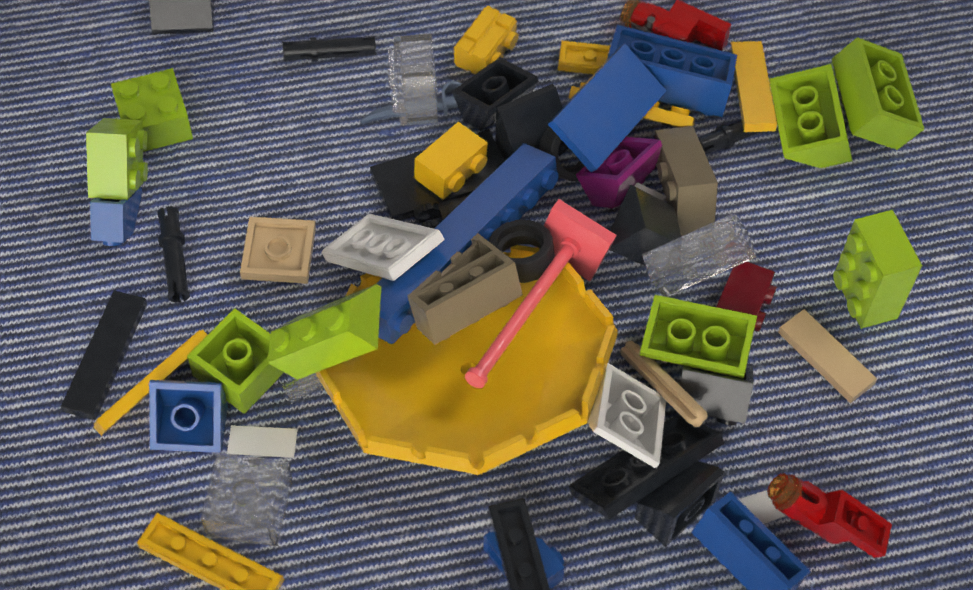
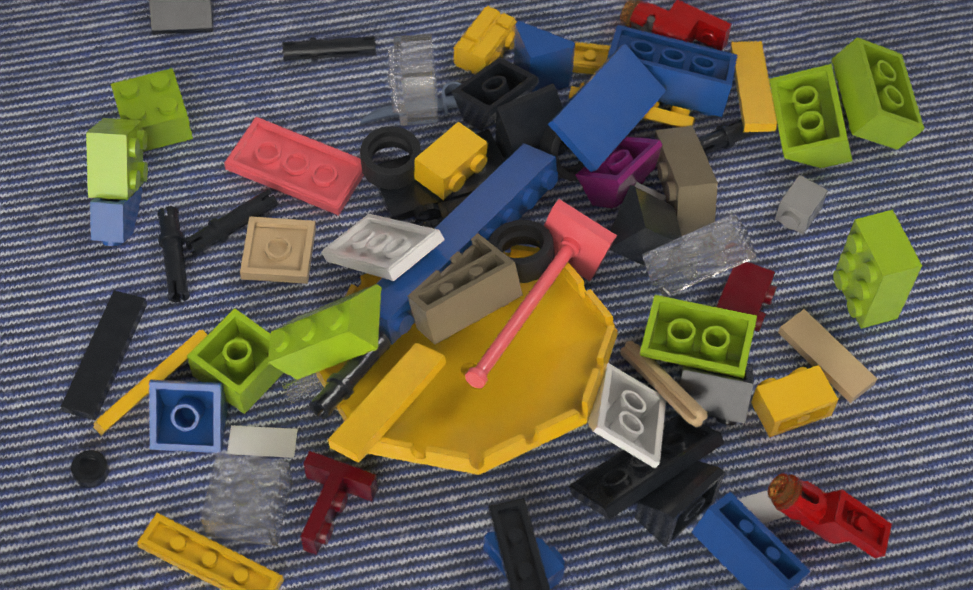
(90, 468): none -> black tile
(221, 228): none -> black pin
(296, 165): none -> coral tile
(338, 481): none -> dark red bracket
(341, 384): none -> black pin
(384, 138): none -> black tyre
(387, 402): none -> yellow tile
(544, 55): none -> blue slope
(794, 400): none -> yellow brick
(801, 204): none -> light grey brick

